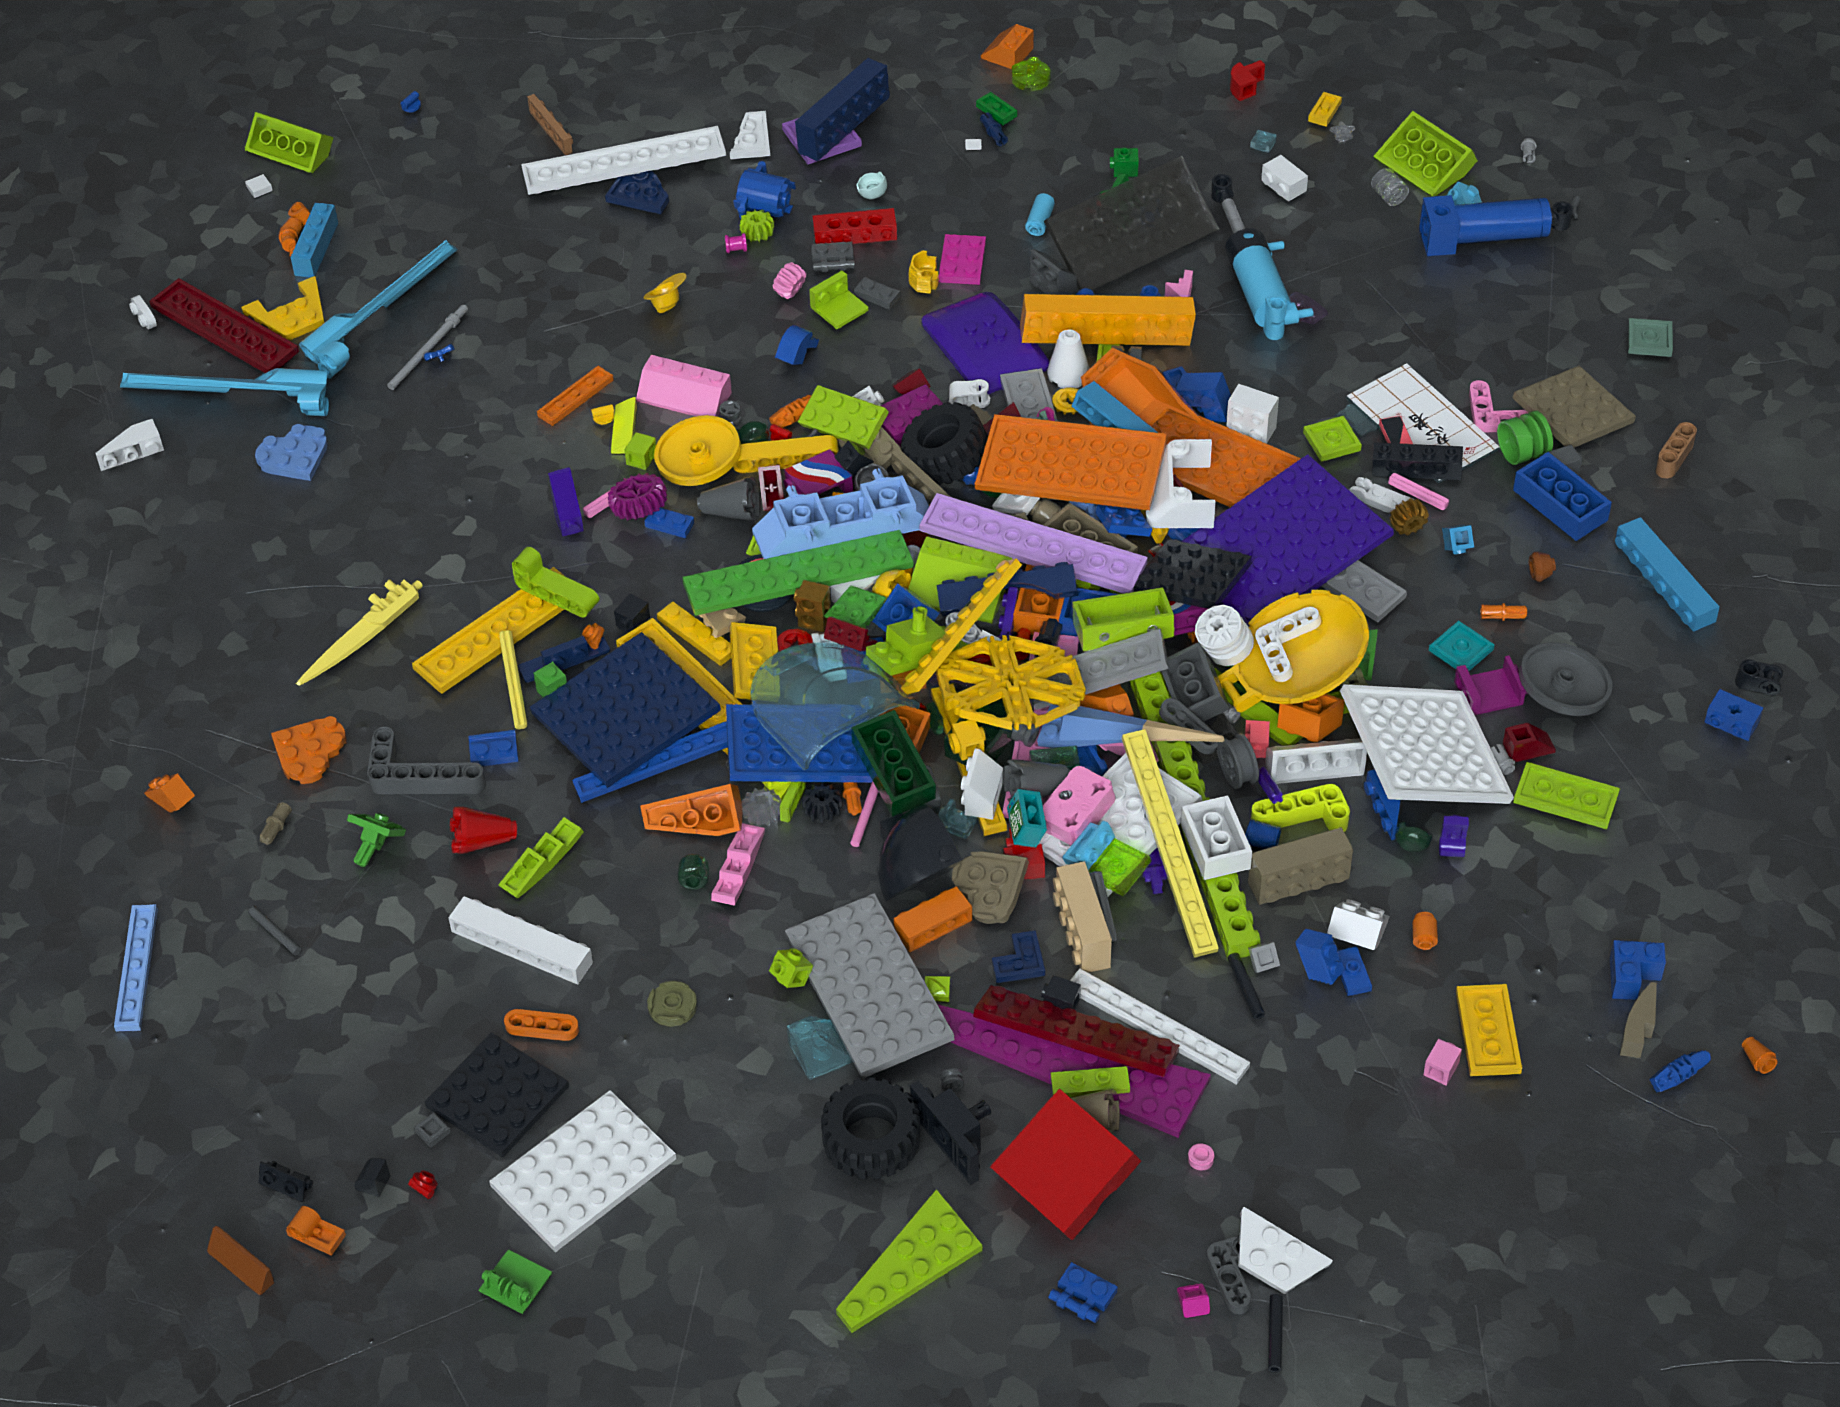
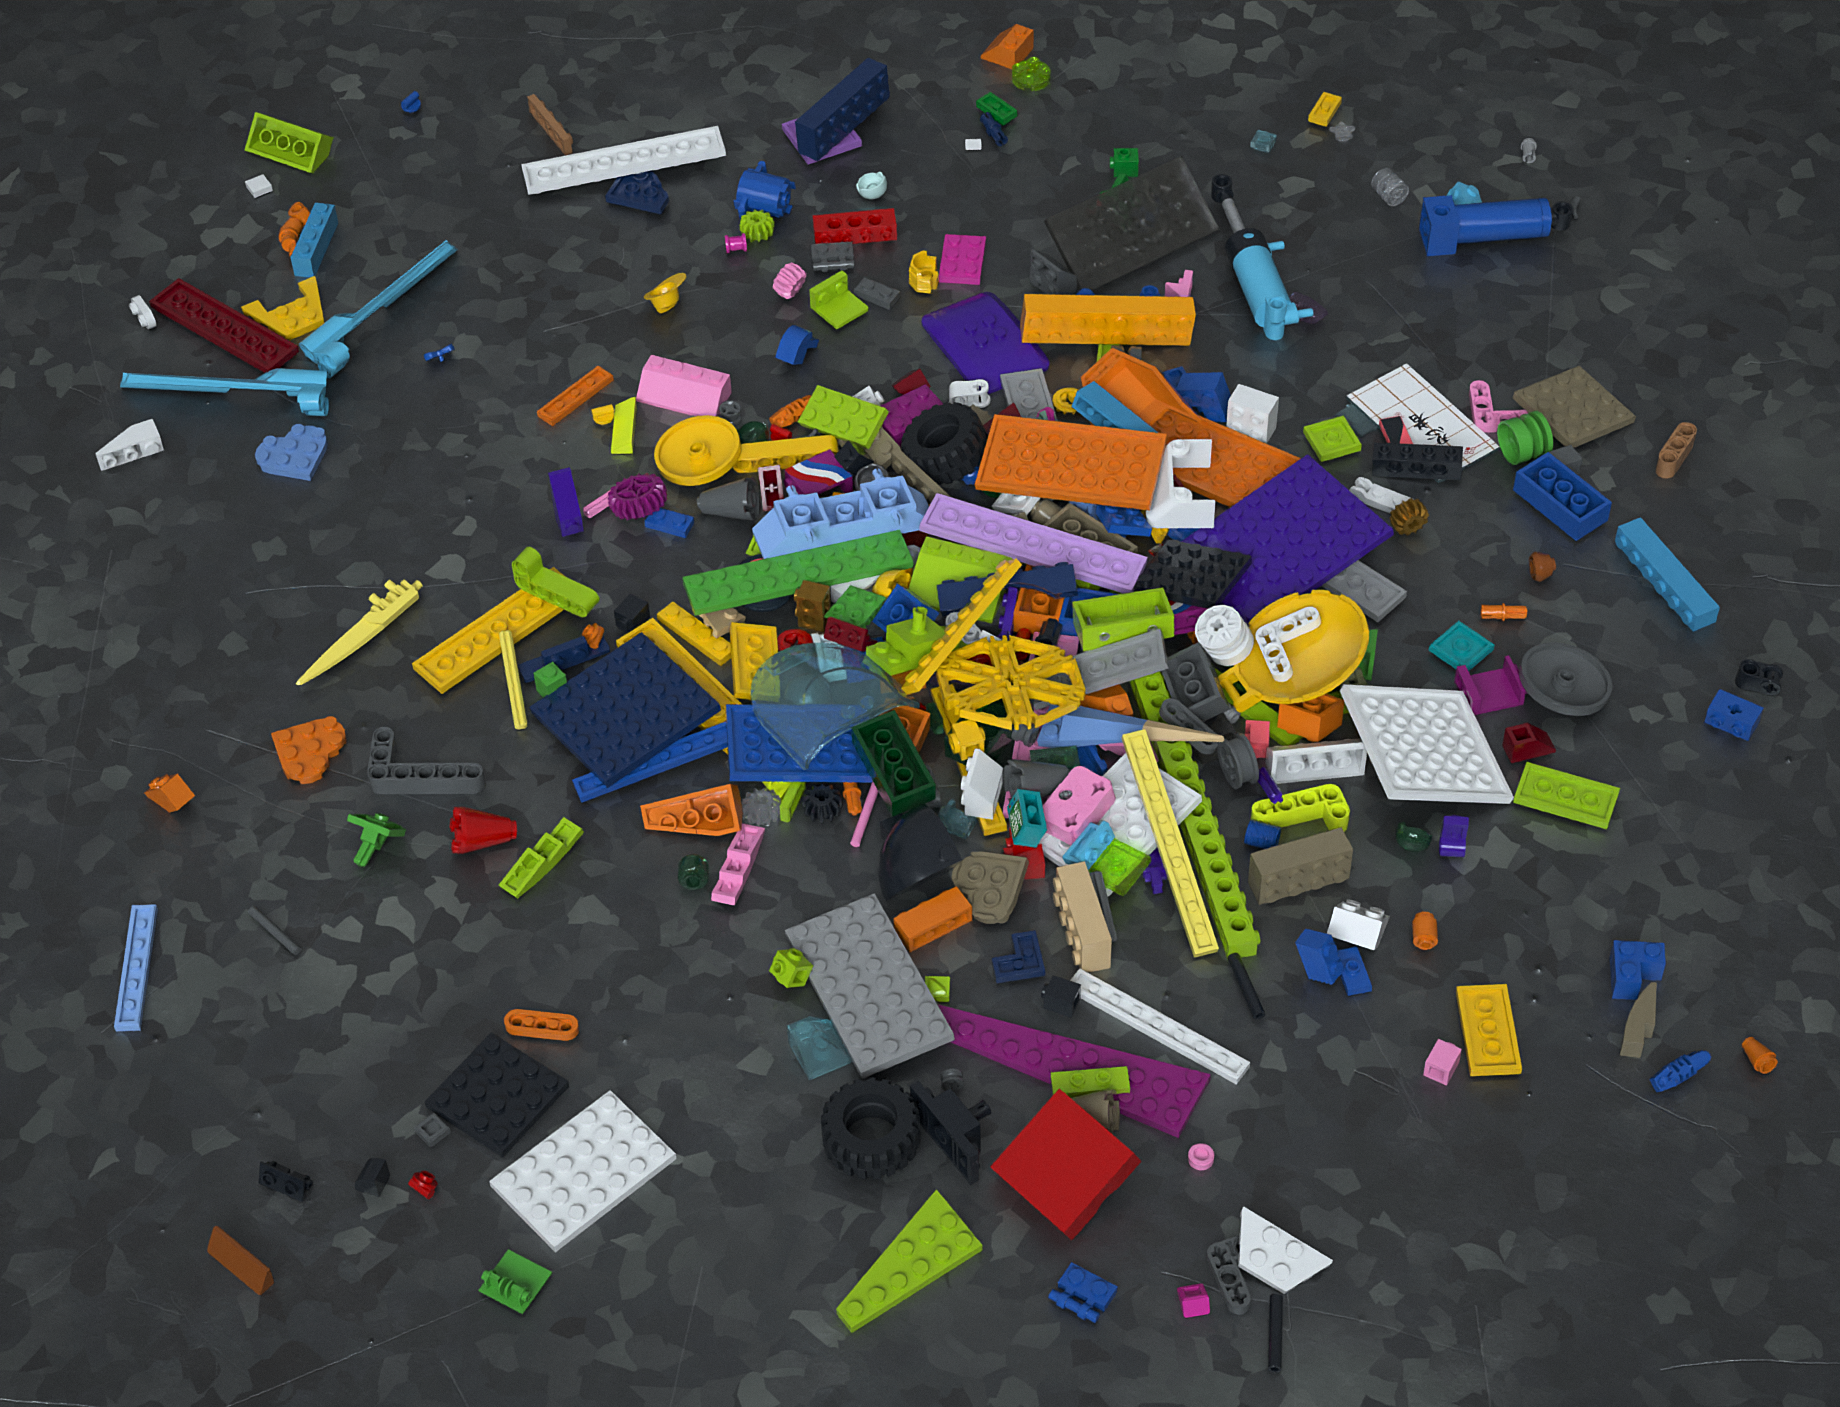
(275, 823): dark tan axle -> none
(314, 1231): orange plate -> none
(450, 322): light grey bar -> none
(493, 748): blue plate -> none
(521, 940): white brick -> none
(640, 451): lime brick -> none
(672, 1003): olive tile -> none
(752, 138): white wing -> none
(1040, 211): medium azure brick -> none
(1068, 360): white cone -> none
(1077, 1030): dark red plate -> none
(1216, 837): white brick -> none
(1245, 79): red brick -> none
(1264, 956): light grey plate -> none
(1284, 178): white brick -> none
(1387, 808): blue slope -> none
(1418, 491): bright pink axle -> none
(1426, 155): lime slope -> none
(1458, 538): dark azure brick -> none
(1505, 763): light grey pin -> none
(1650, 337): sand green plate -> none

